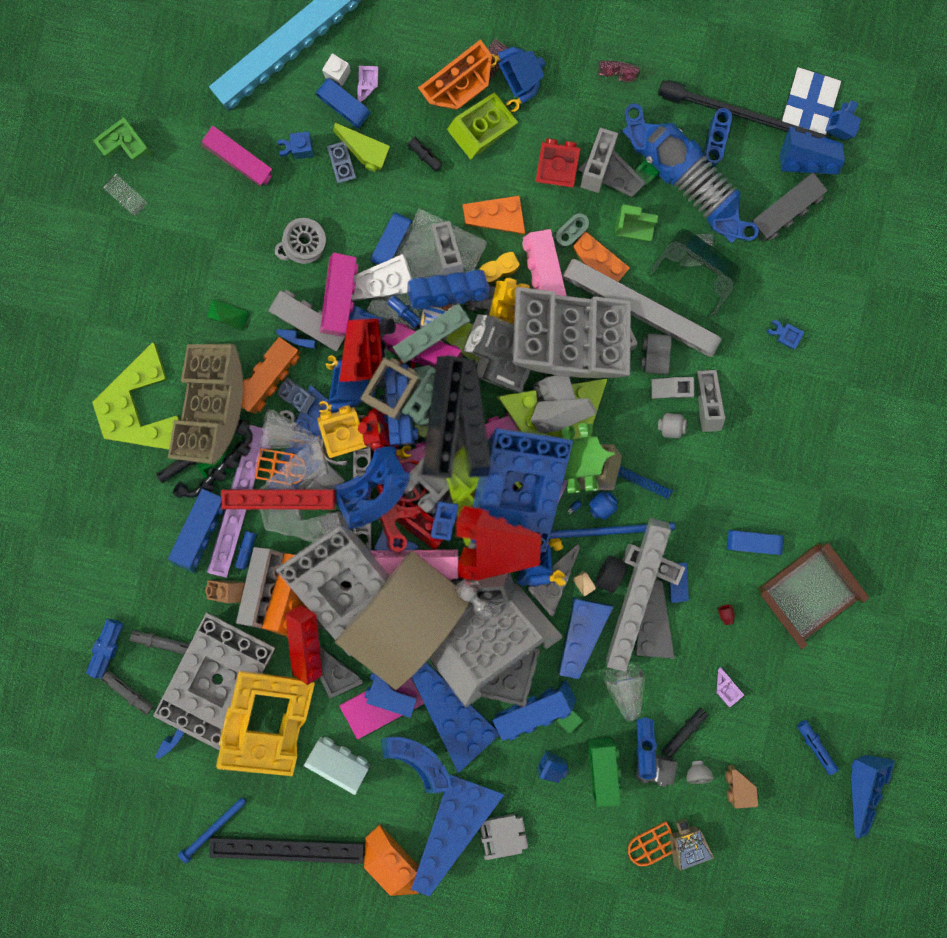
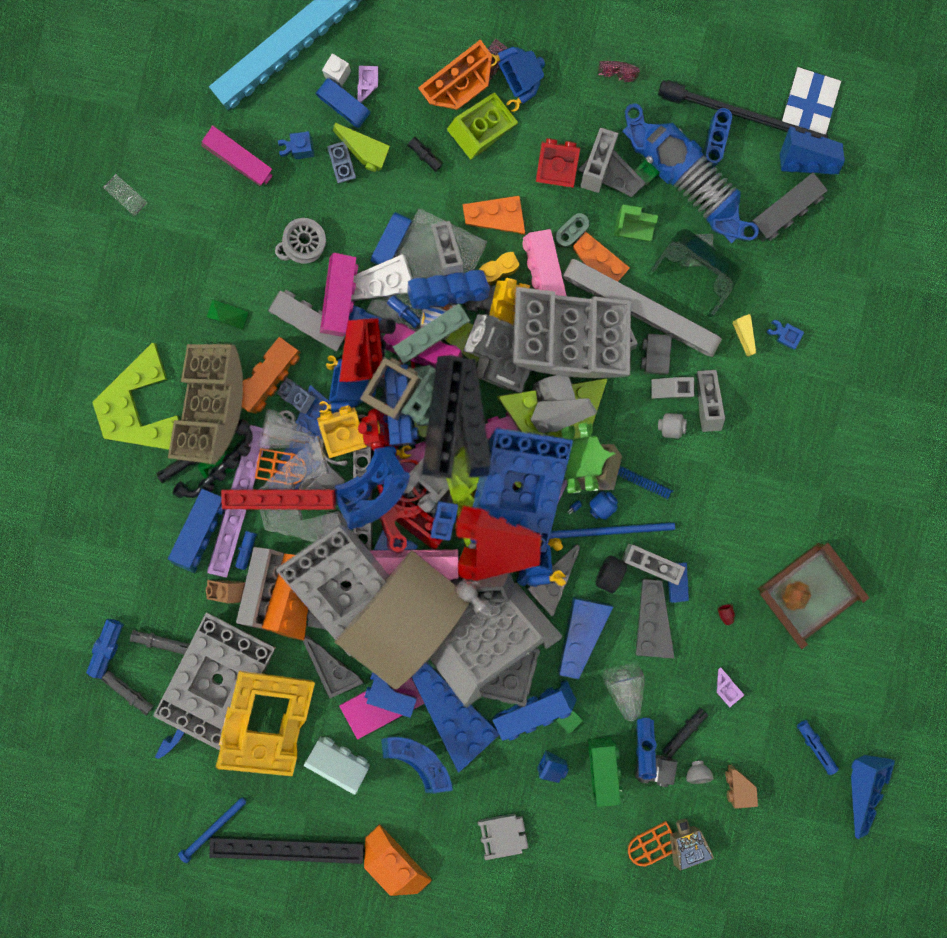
(125, 136): bright green panel -> none
(293, 337): blue slope -> none
(304, 644): red brick -> none
(455, 825): blue wing -> none
(584, 583): tan slope -> none
(638, 594): light grey brick -> none
(745, 333): none -> light yellow slope
(755, 542): blue beam -> none
(796, 595): none -> clear orange head
(843, 122): blue brick -> none

